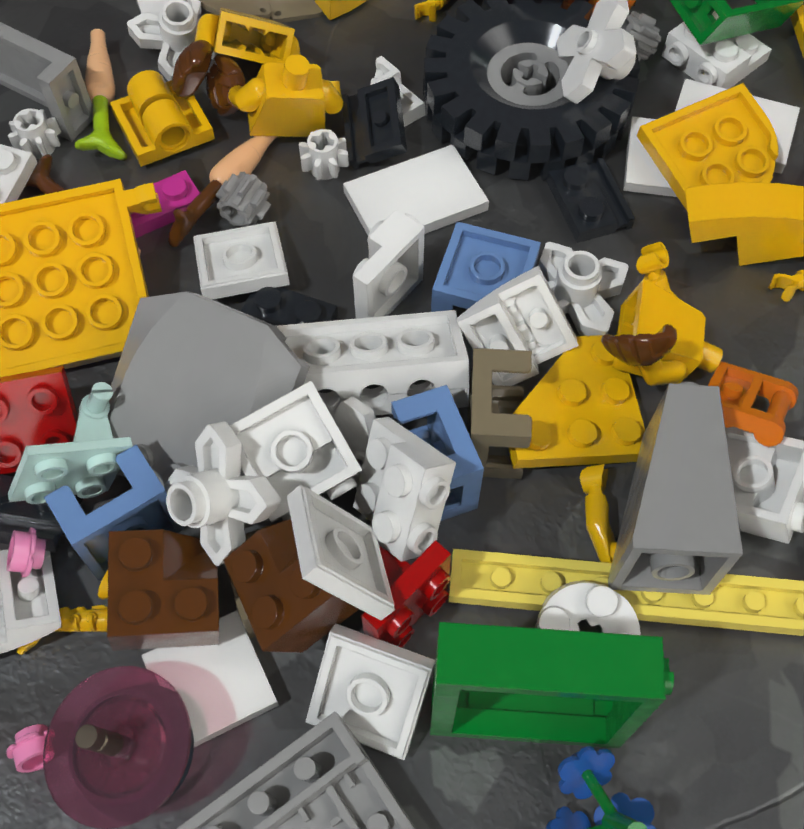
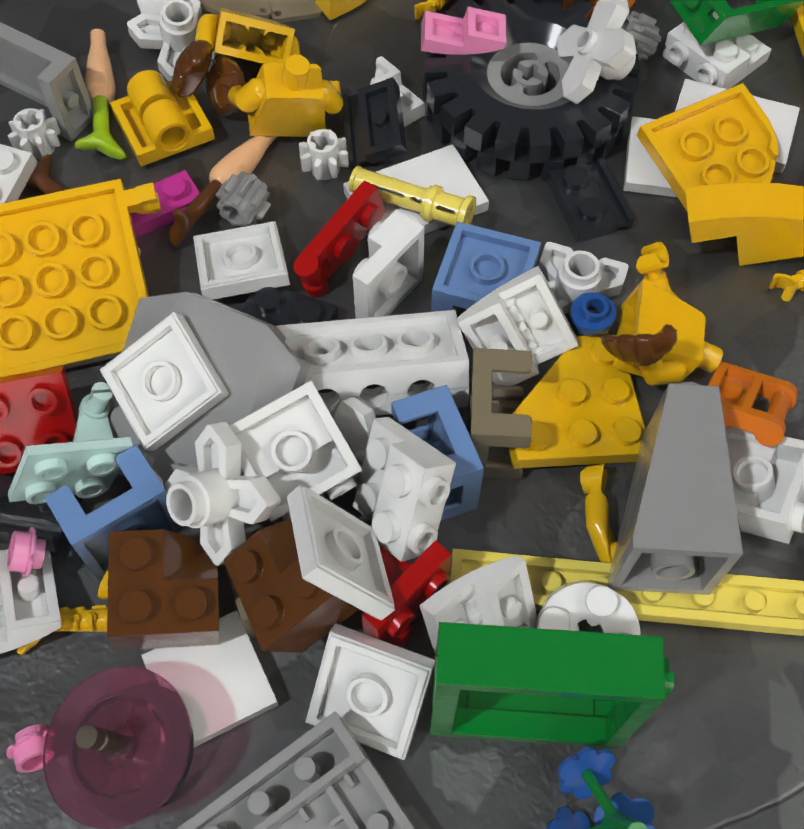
(164, 382): none -> white tile
(338, 239): none -> red plate
(433, 198): none -> light yellow pin
(474, 34): none -> bright pink slope
(487, 596): none -> white slope
(588, 322): none -> blue plate

